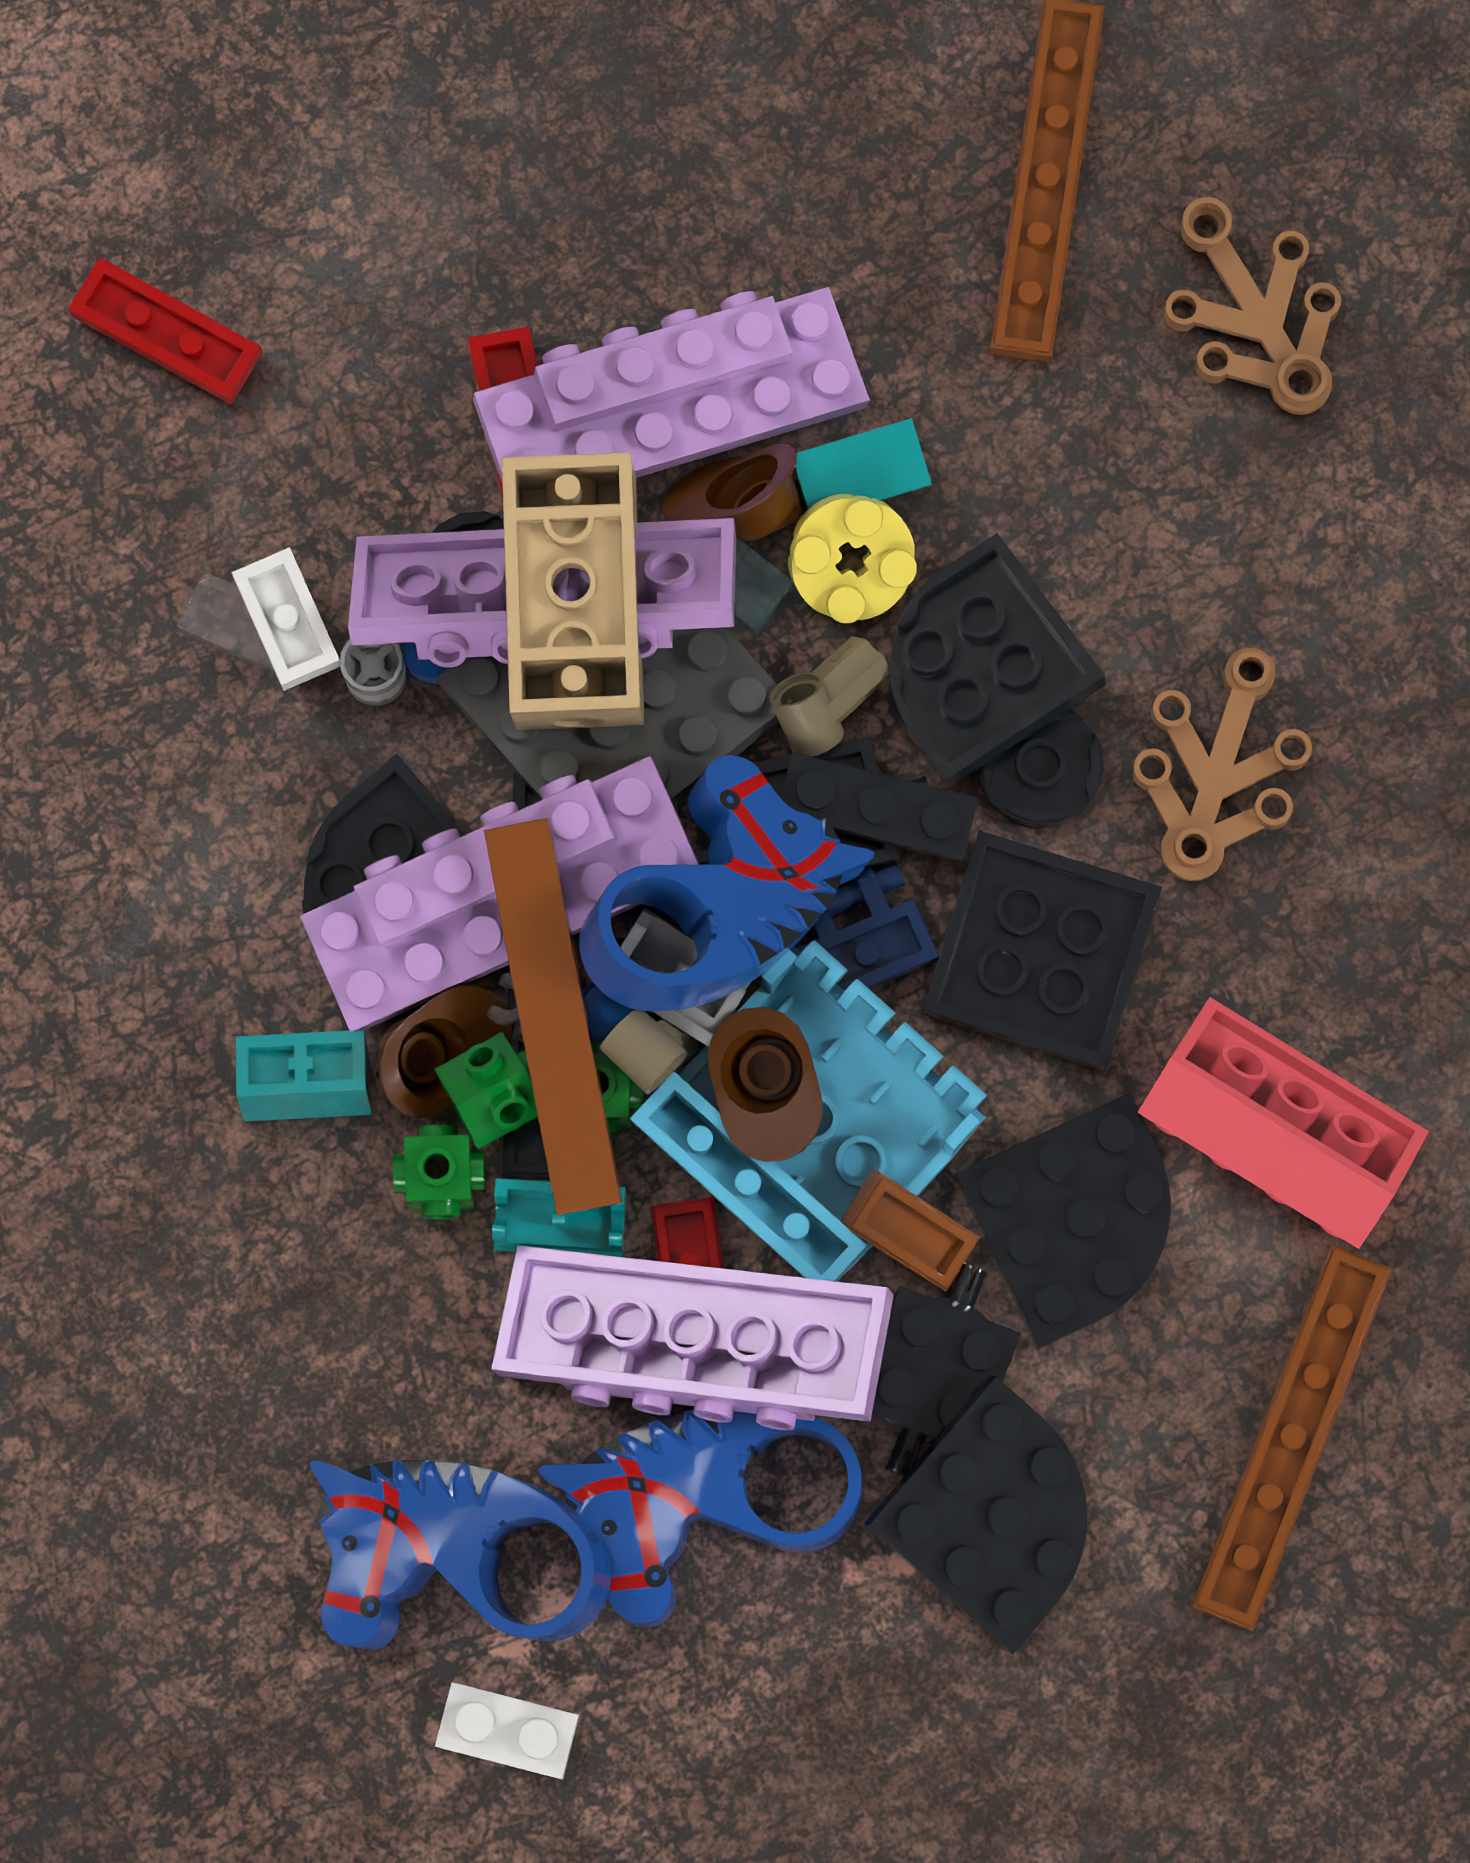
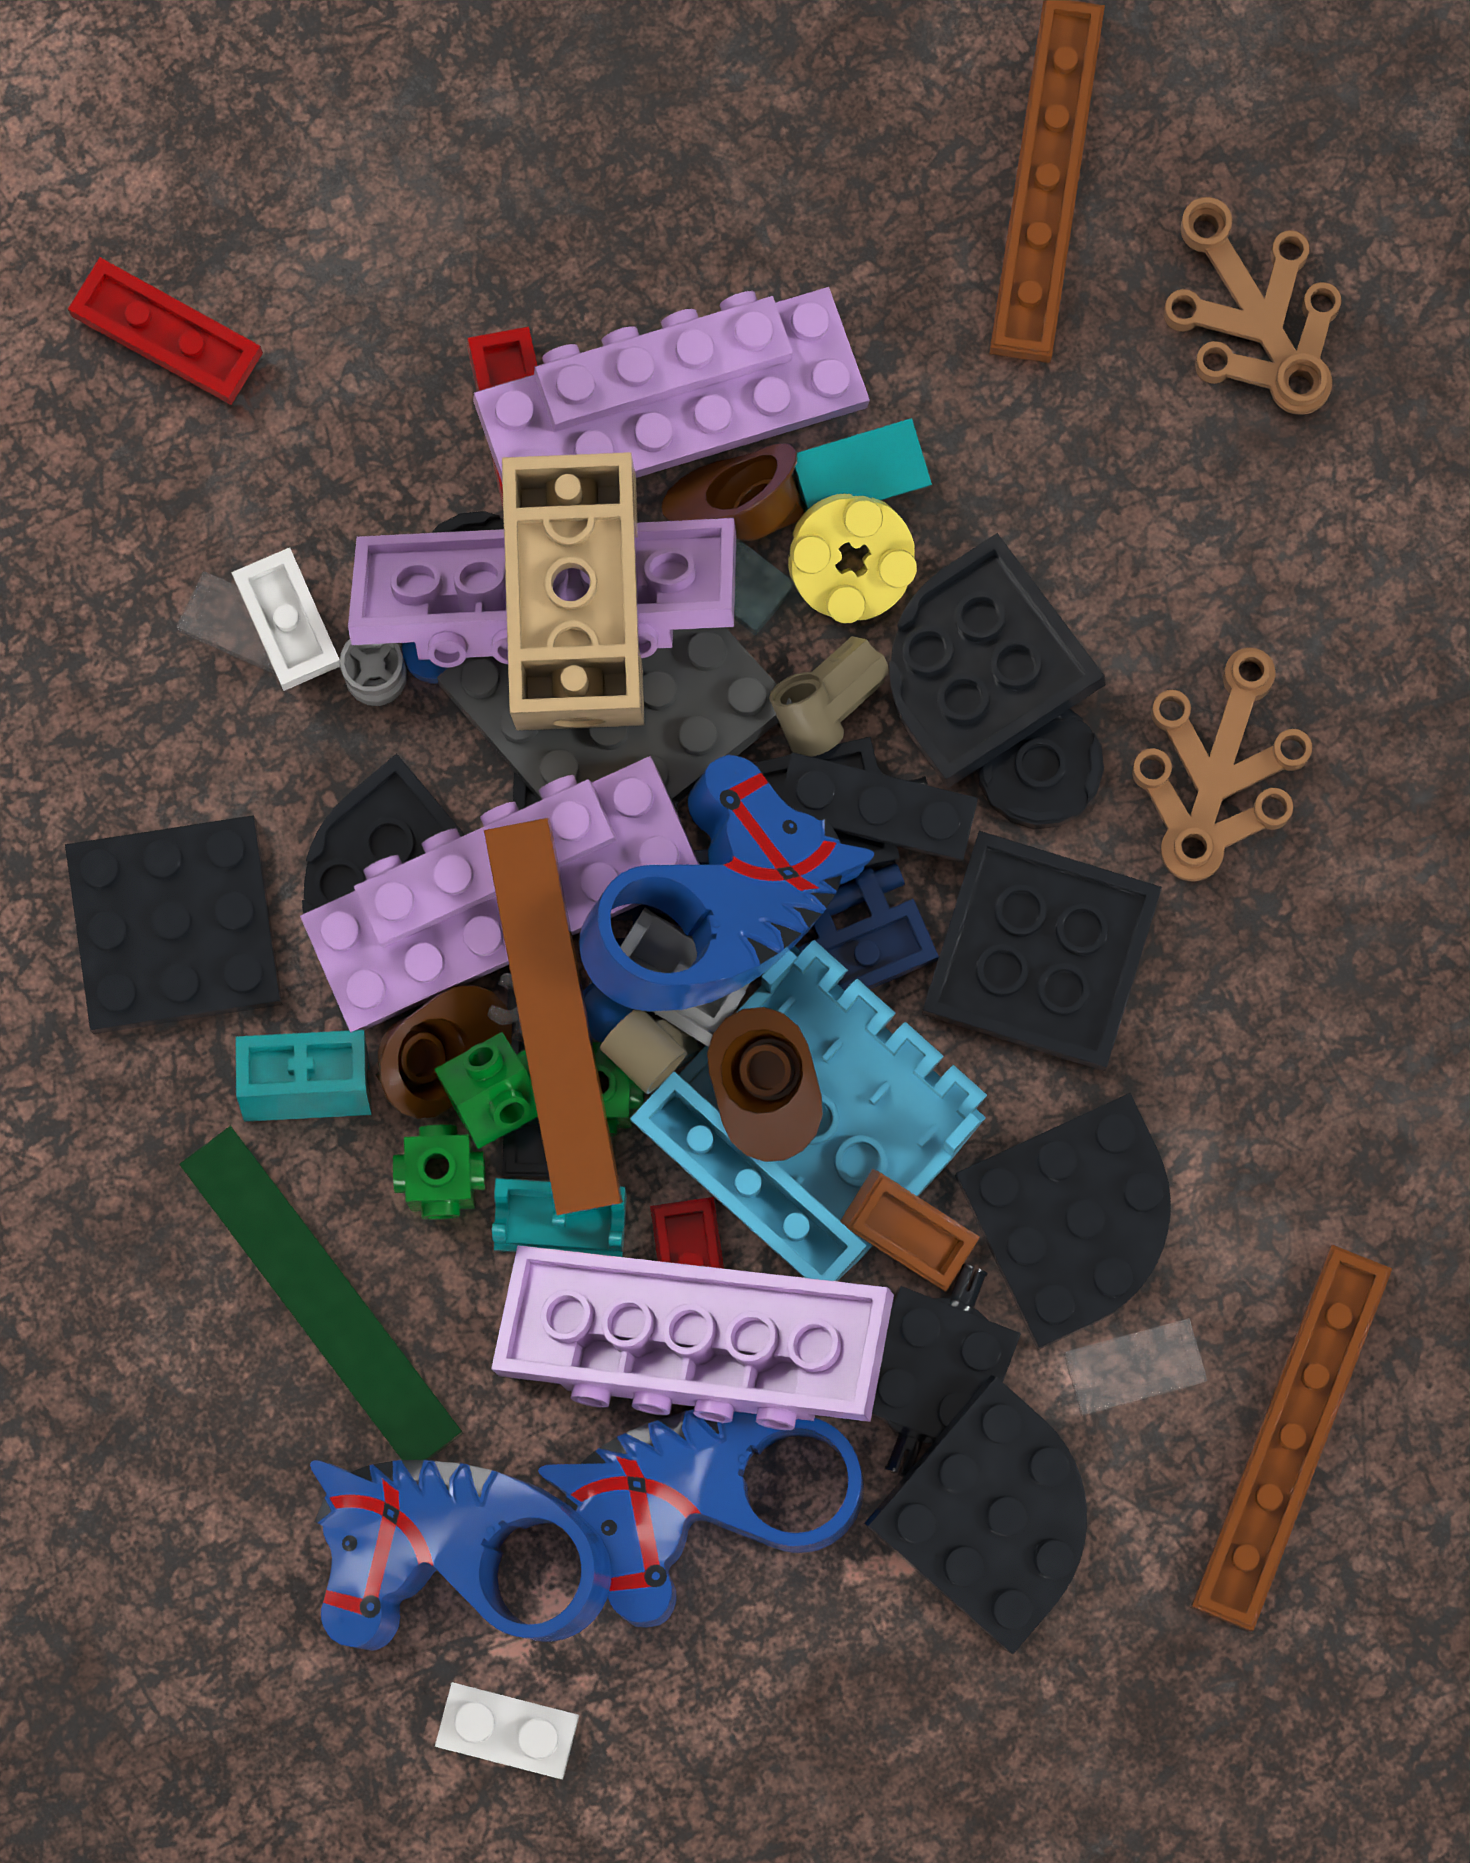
(173, 924): none -> black plate
(320, 1298): none -> dark green tile
(1135, 1367): none -> clear tile
(1284, 1123): coral slope -> none

